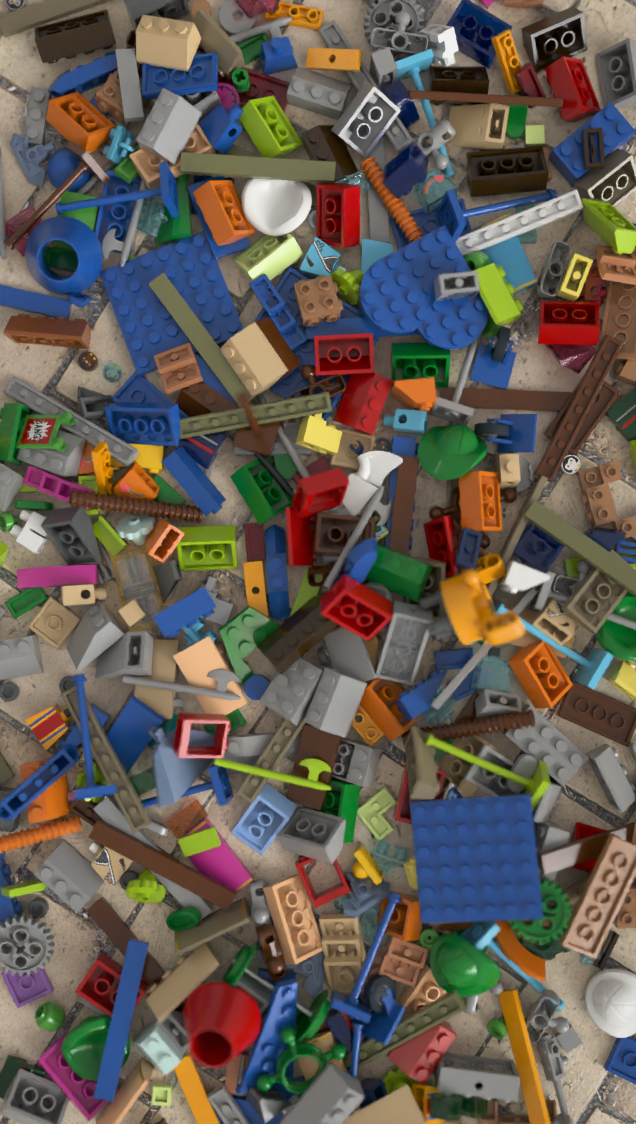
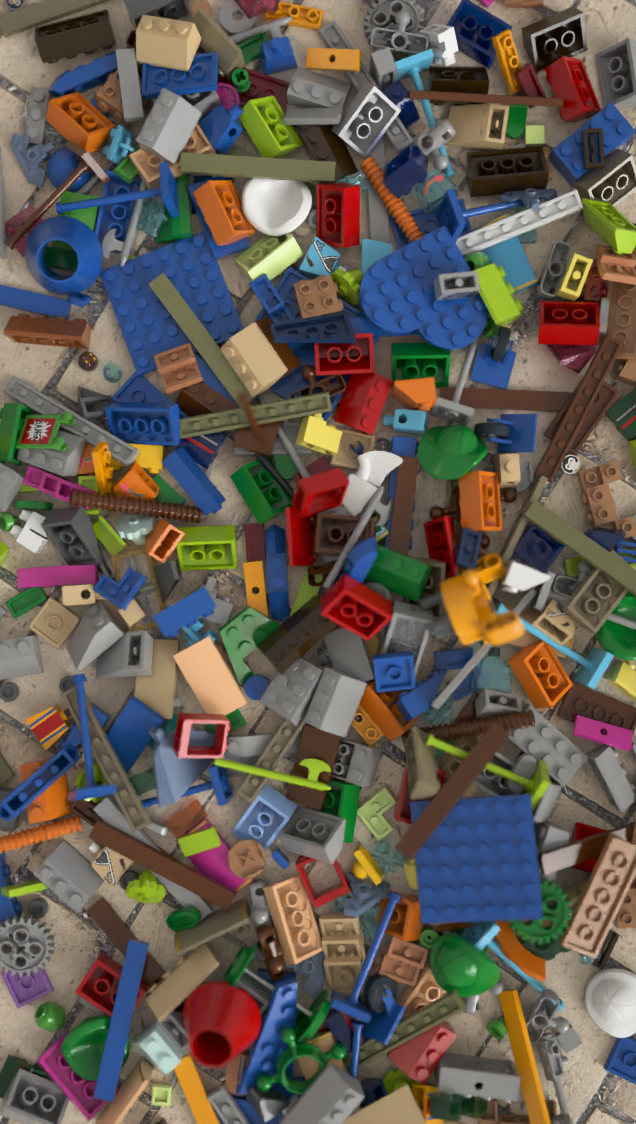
(122, 592): none -> blue tile
(222, 676): light grey piece -> none
(246, 858): none -> medium nougat tile
(280, 858): none -> blue tile
(313, 116): none -> light grey tile
(317, 329): none -> dark blue wing
(394, 671): none -> blue plate
(452, 791): none -> reddish brown tile
(529, 197): none -> sand blue piece
(604, 316): none -> light grey tile
(612, 735): none -> dark pink tile

